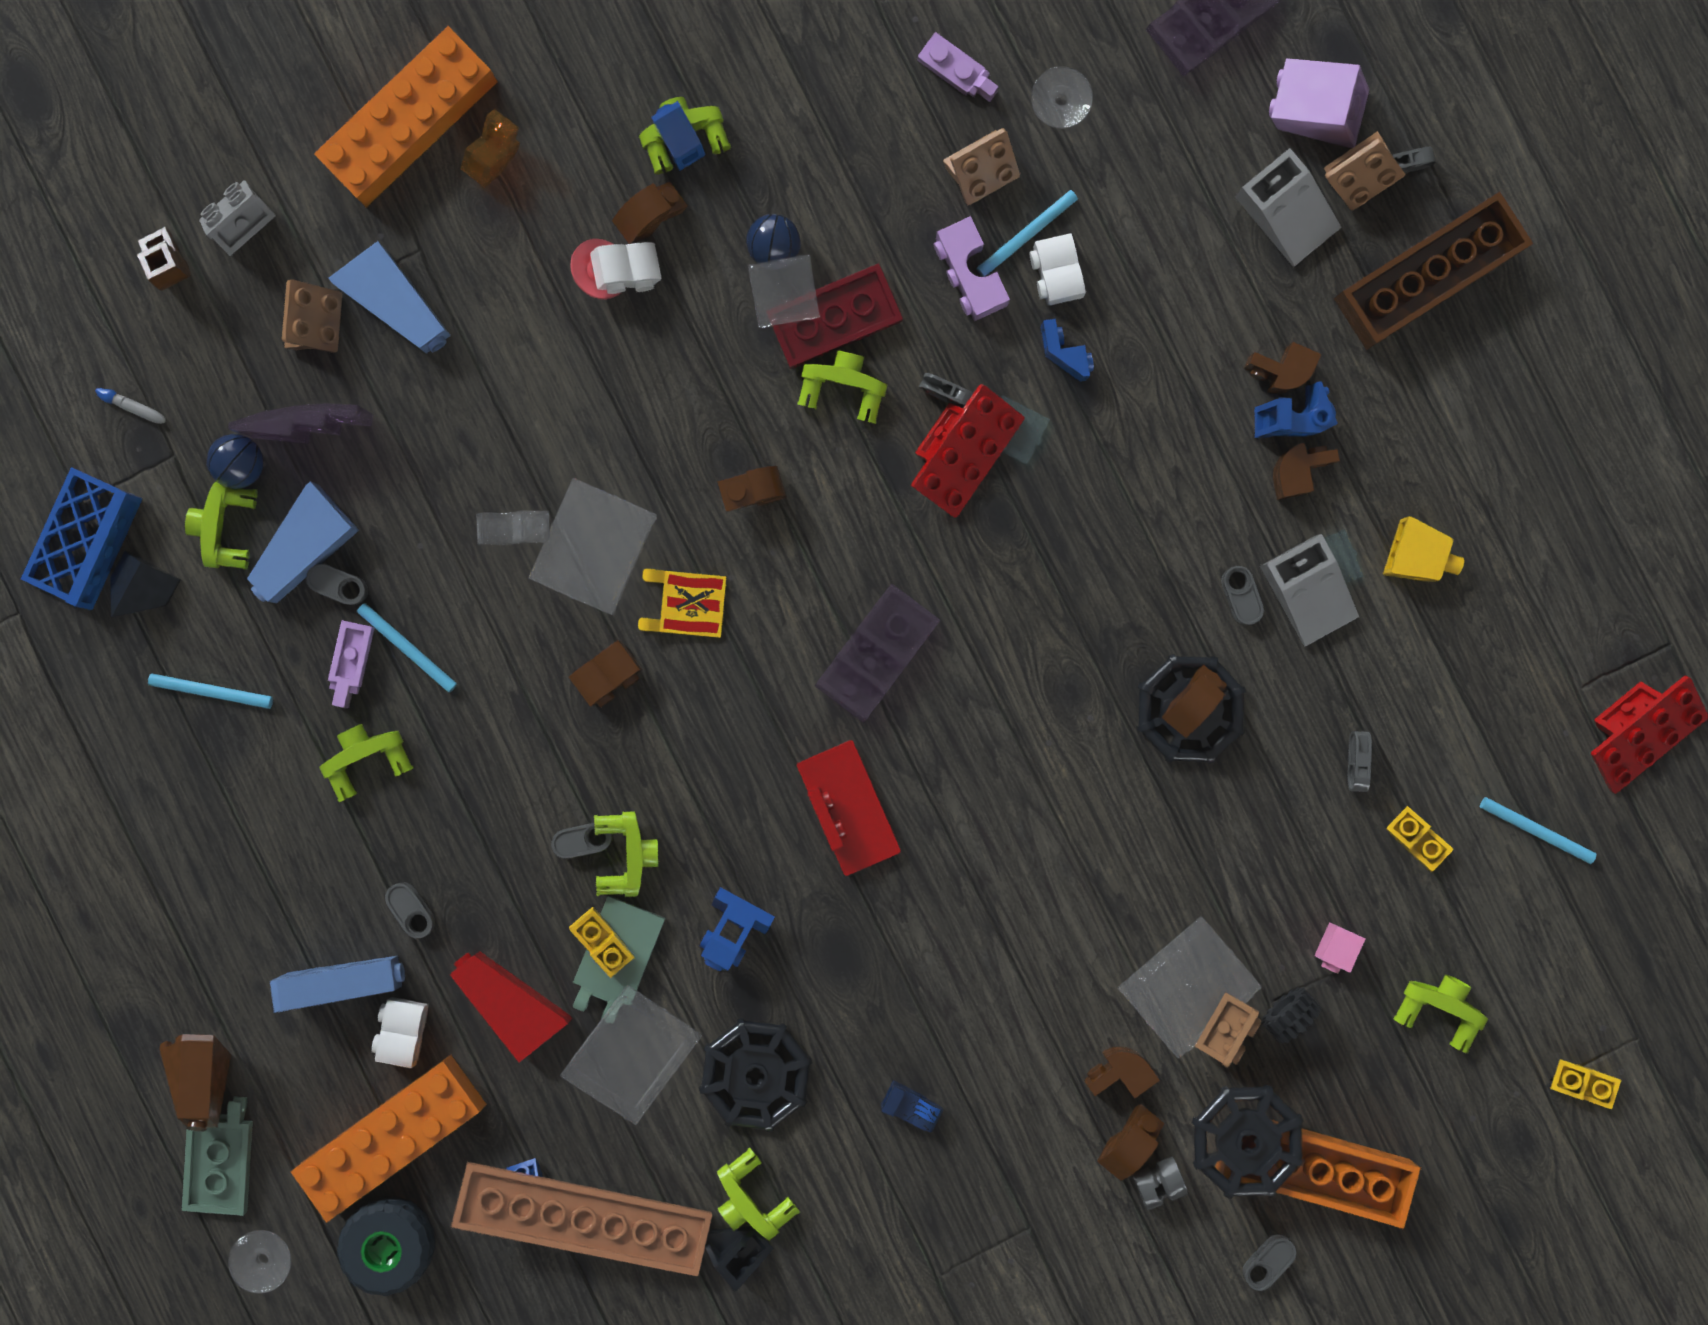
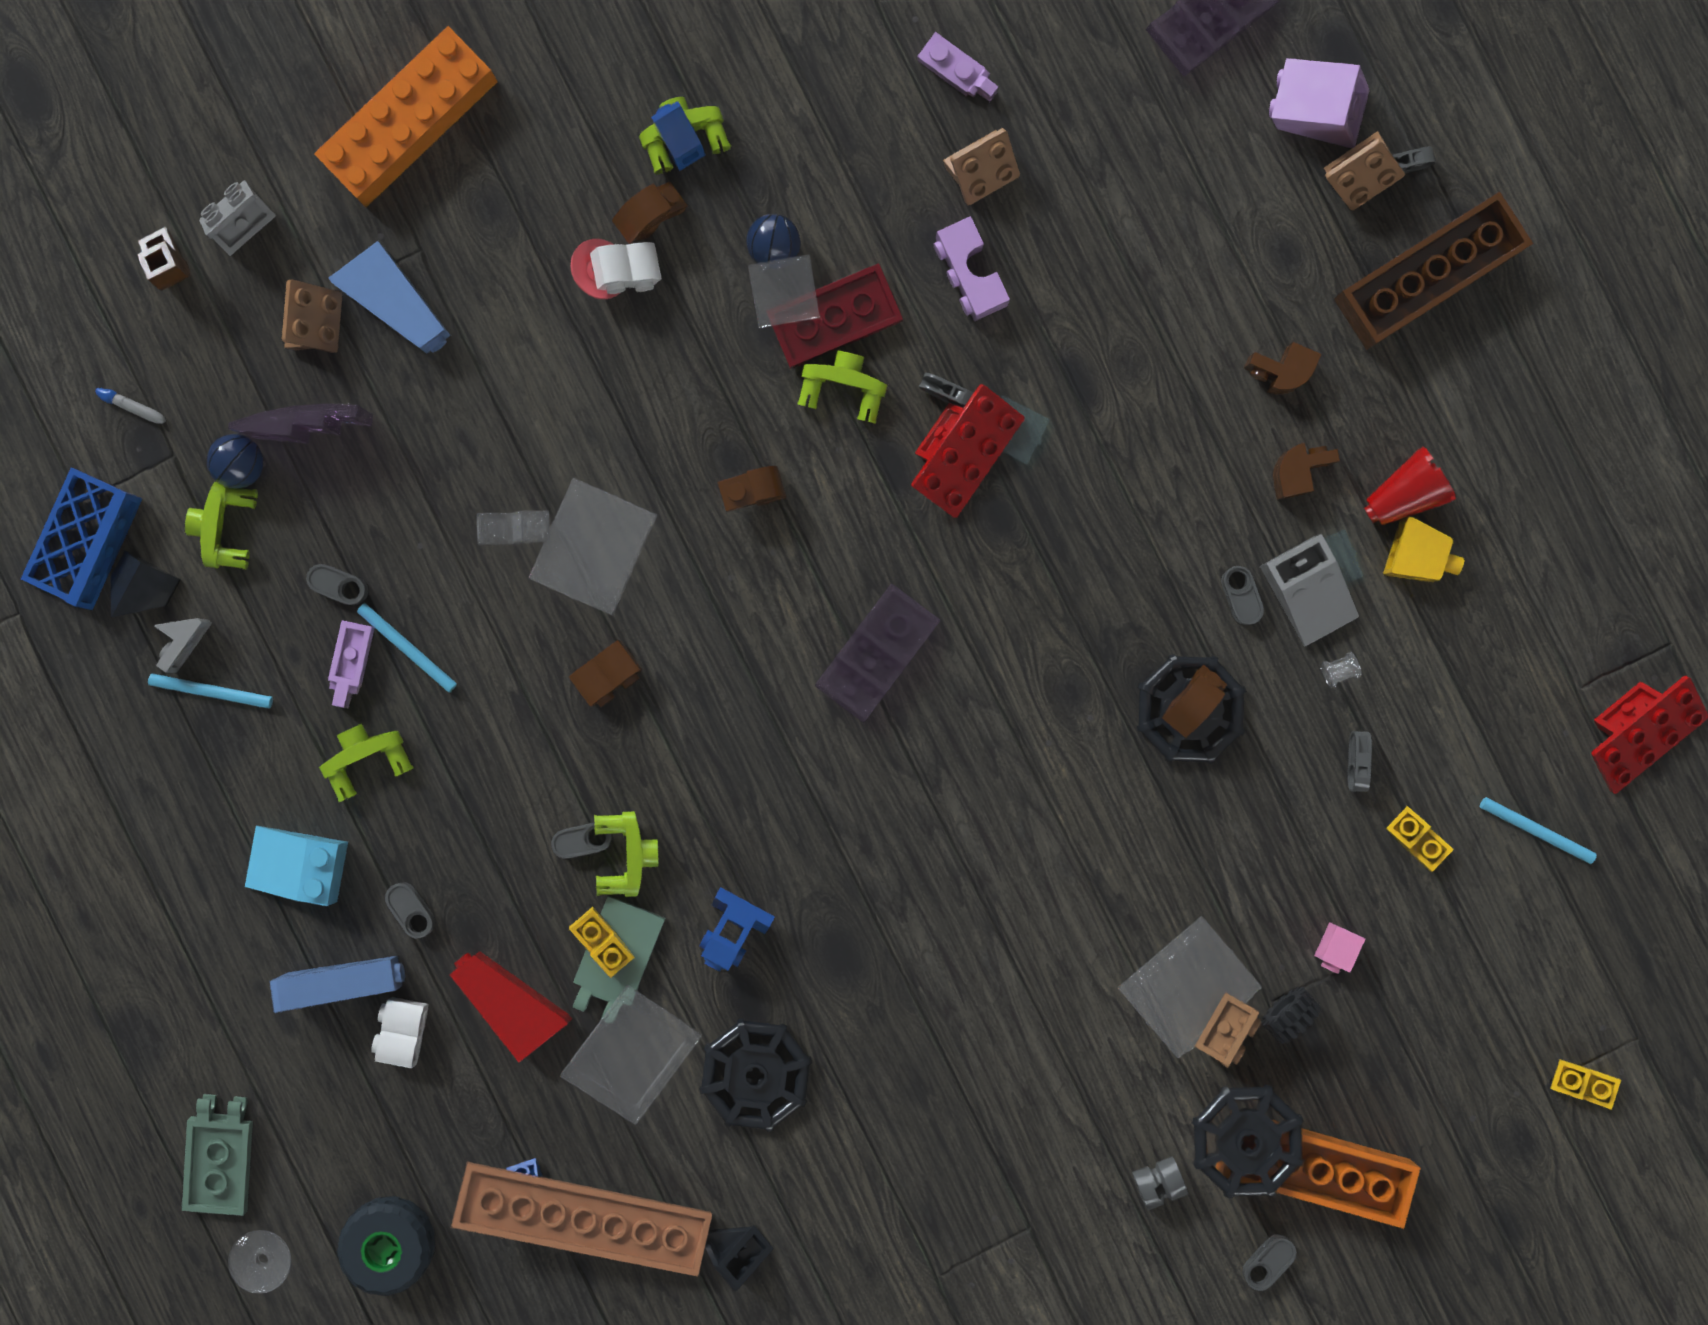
(185, 638): none -> light grey slope
(196, 1078): reddish brown slope -> none
(296, 865): none -> medium azure slope
(304, 539): medium blue slope -> none
(388, 1138): orange brick -> none
(492, 151): clear orange brick -> none
(689, 603): flag -> none
(742, 1208): lime connector -> none
(848, 808): red bracket -> none
(911, 1107): dark blue leg -> none
(1027, 233): medium azure bar -> none
(1058, 270): white brick -> none
(1063, 83): clear dish -> none
(1072, 359): blue slope -> none
(1123, 1065): reddish brown brick -> none
(1133, 1145): reddish brown brick -> none
(1279, 419): blue tile -> none
(1289, 207): light grey slope -> none
(1341, 669): none -> clear bush
(1410, 490): none -> red cone
(1448, 997): lime connector -> none

